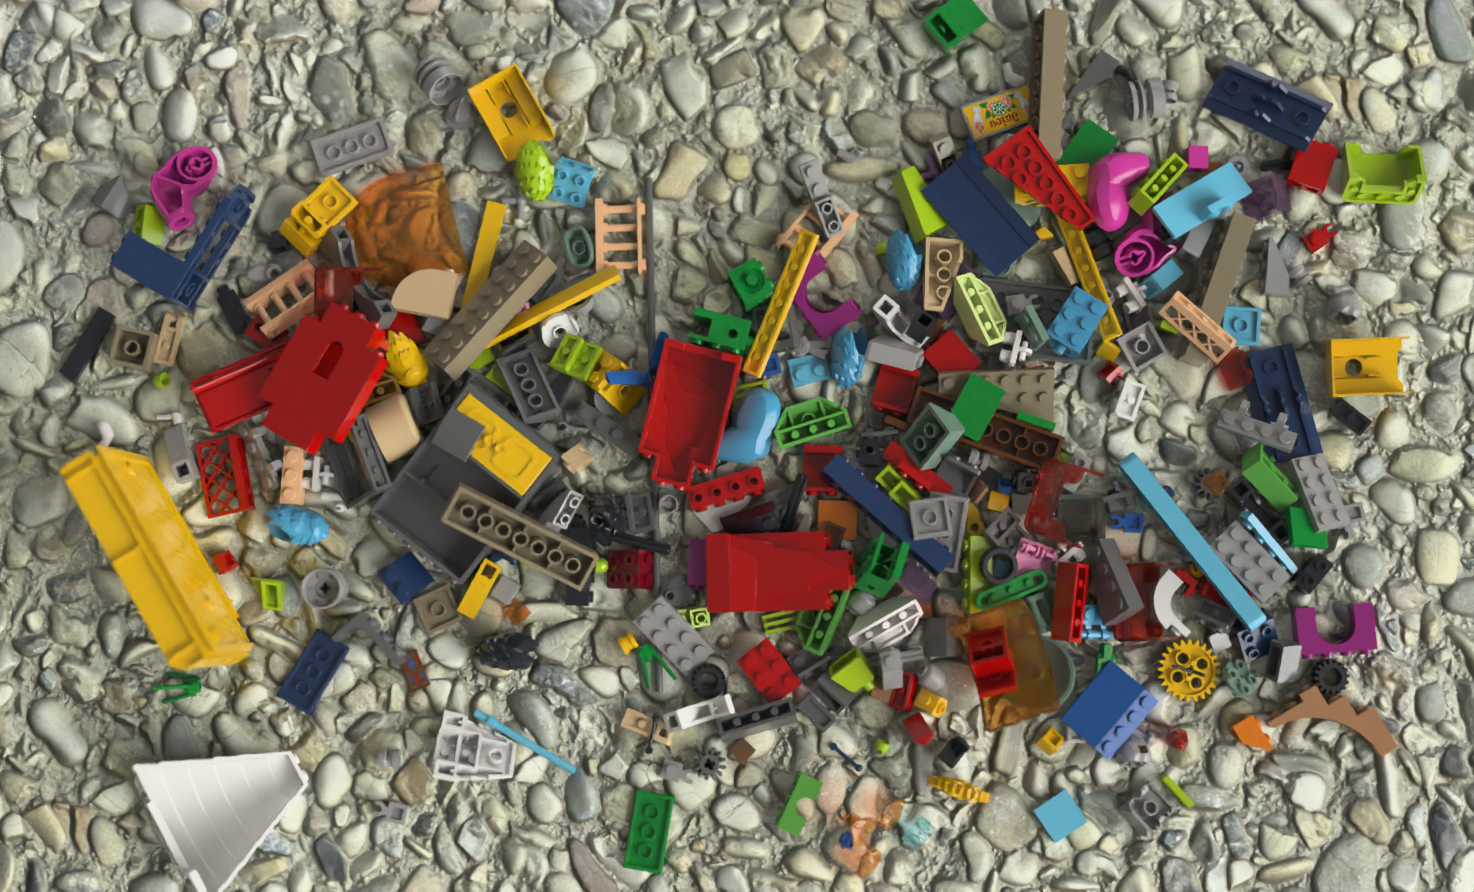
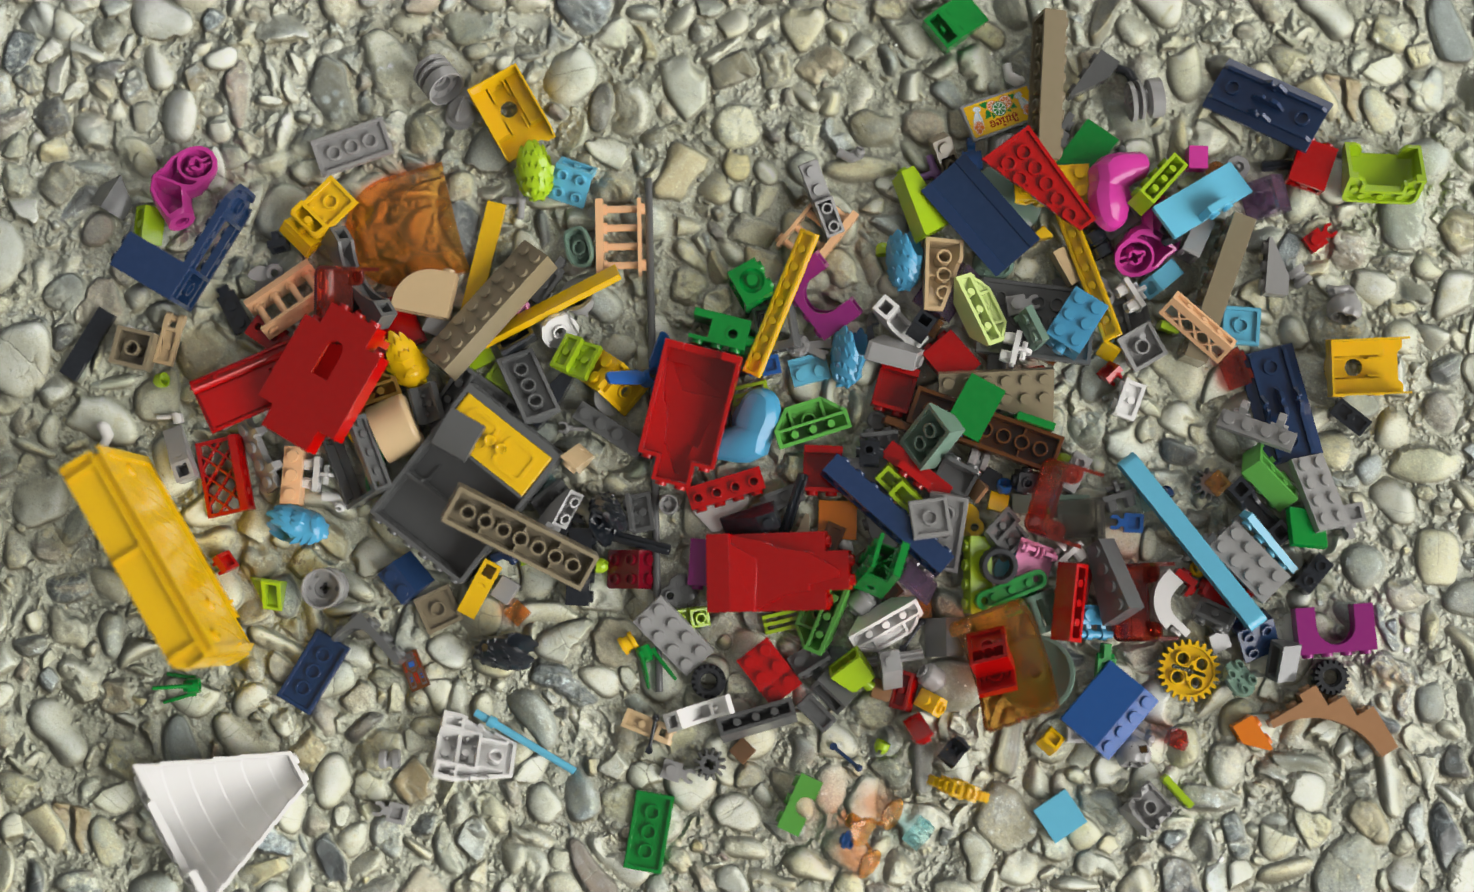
(1170, 88): light grey wheel -> none

